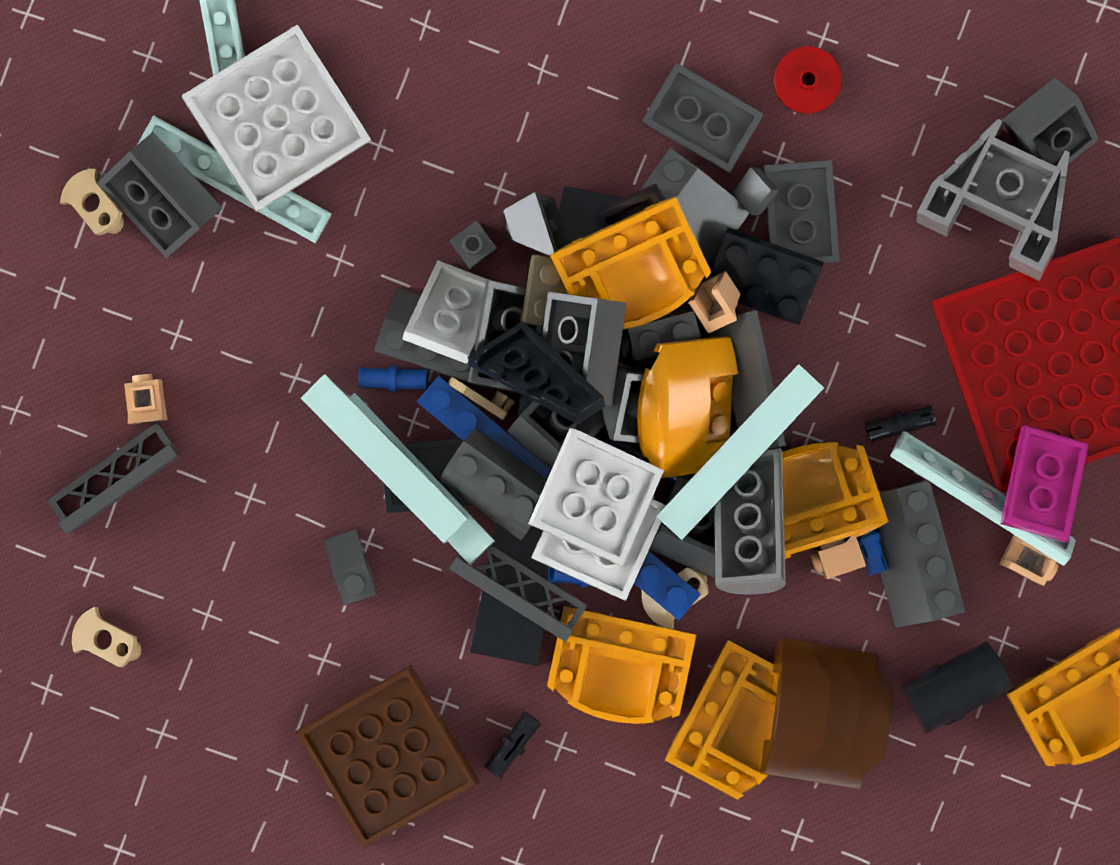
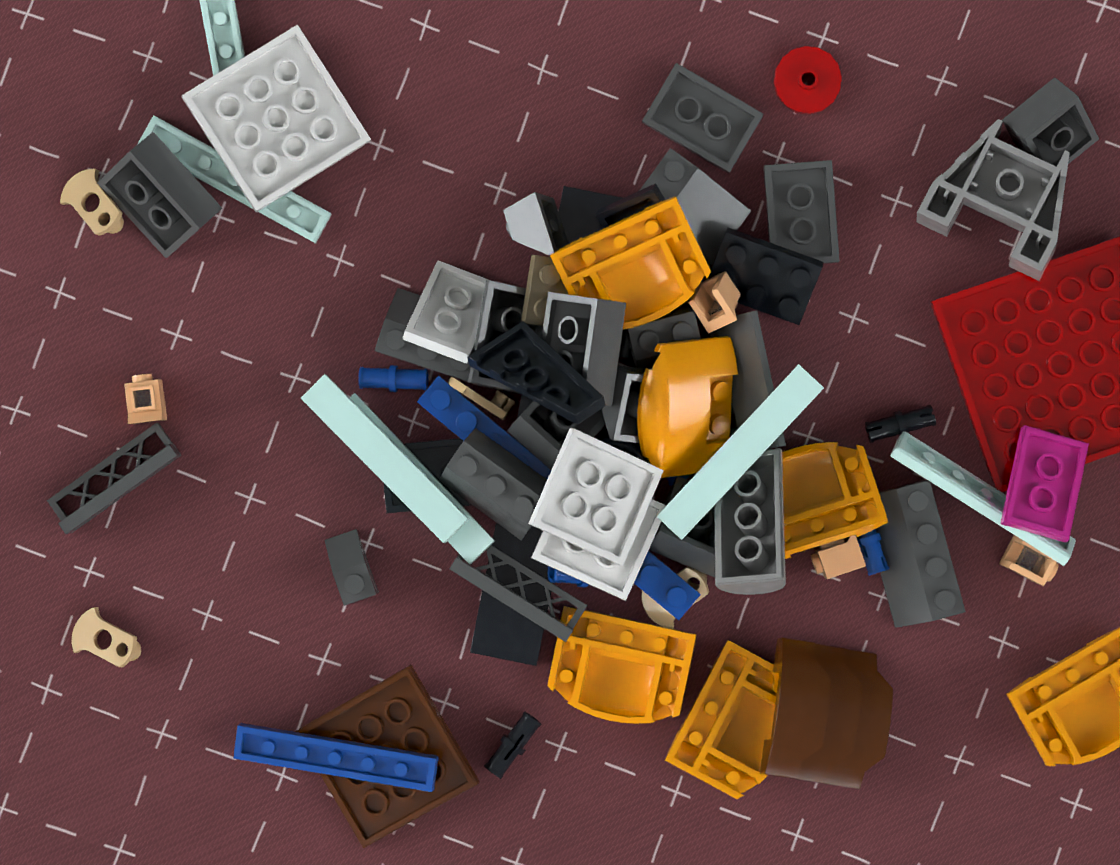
(336, 757): none -> blue plate
(473, 245): dark grey brick -> none
(755, 191): dark grey tile -> none
(956, 687): black piece -> none

